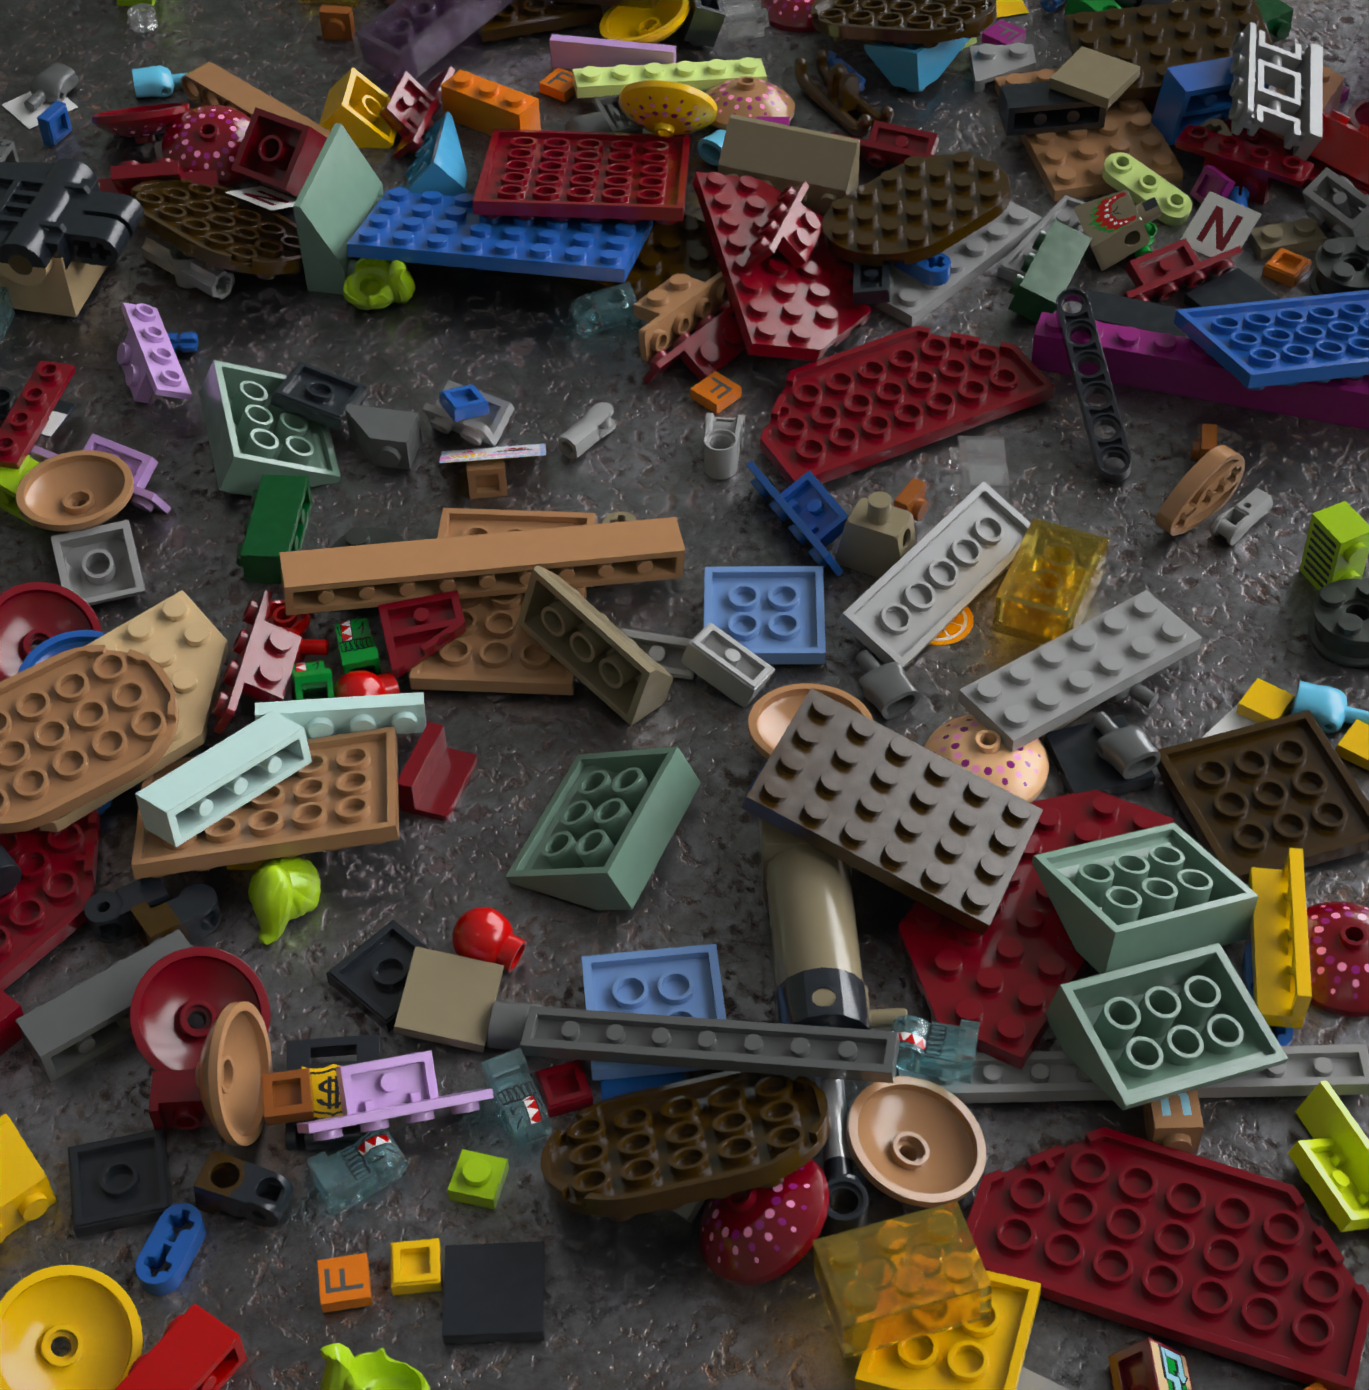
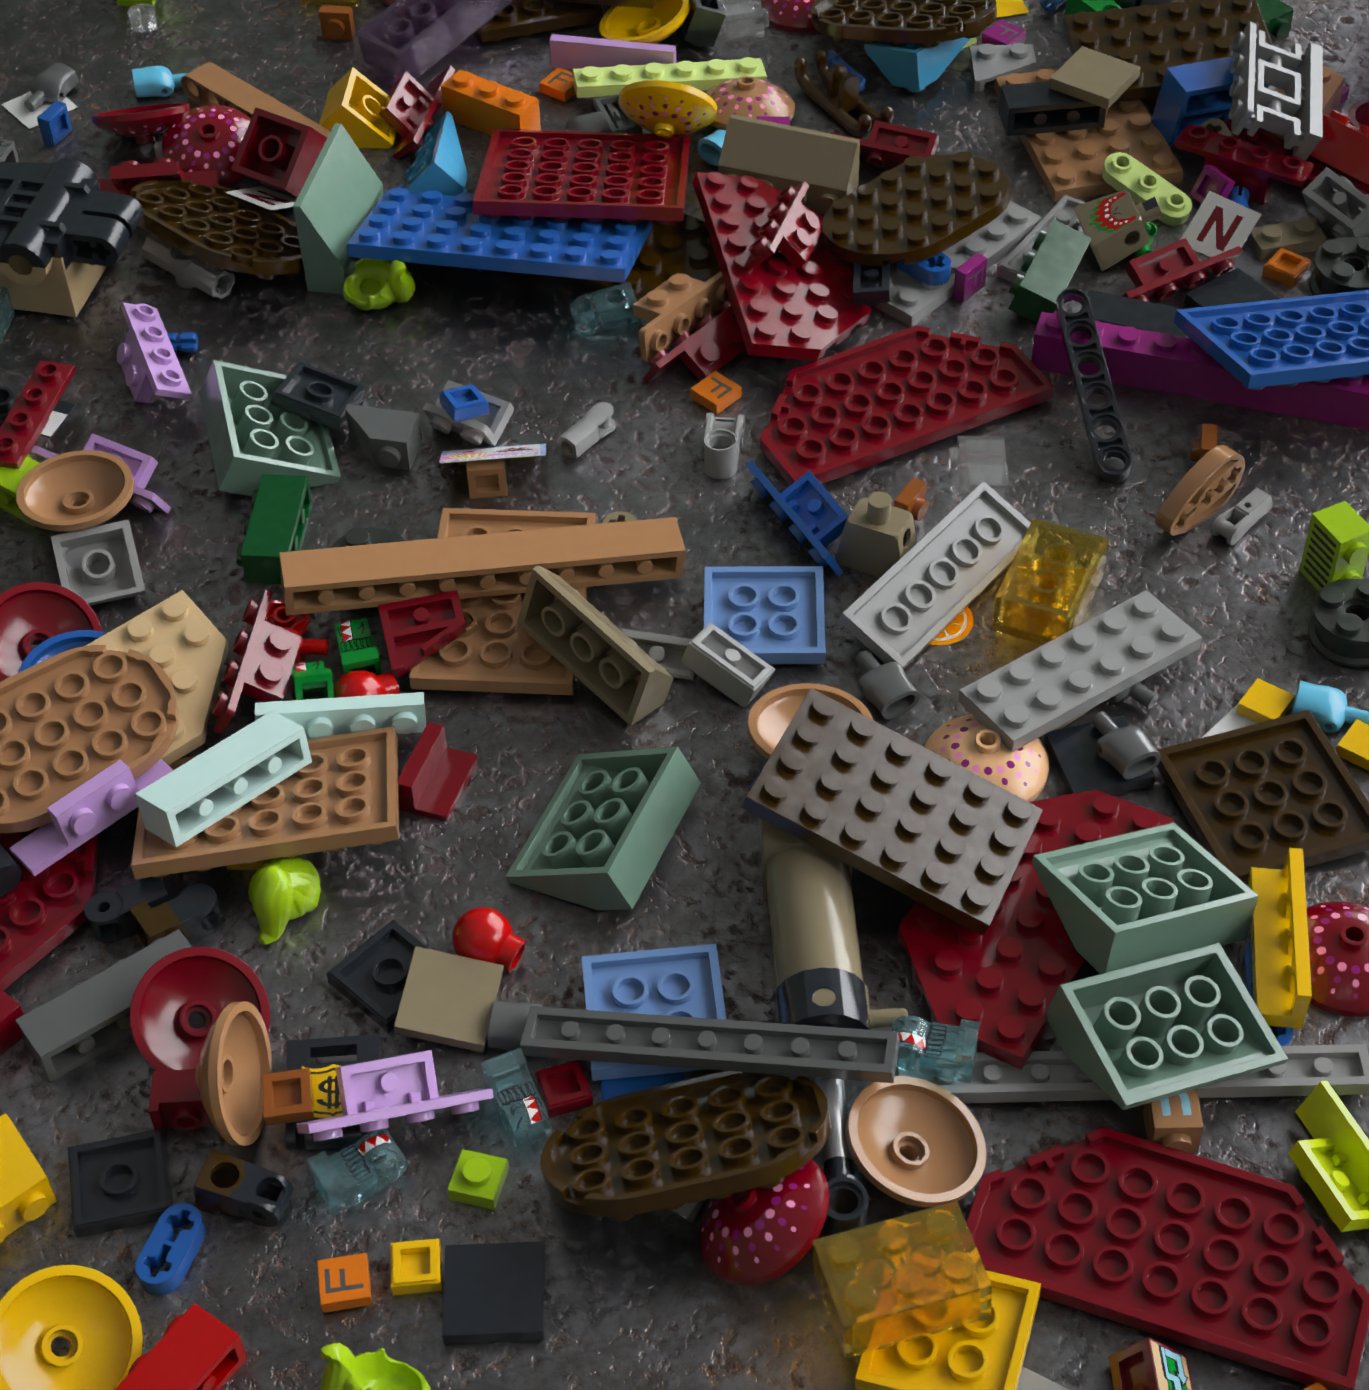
(84, 814): none -> lavender bracket
(970, 277): none -> magenta tile

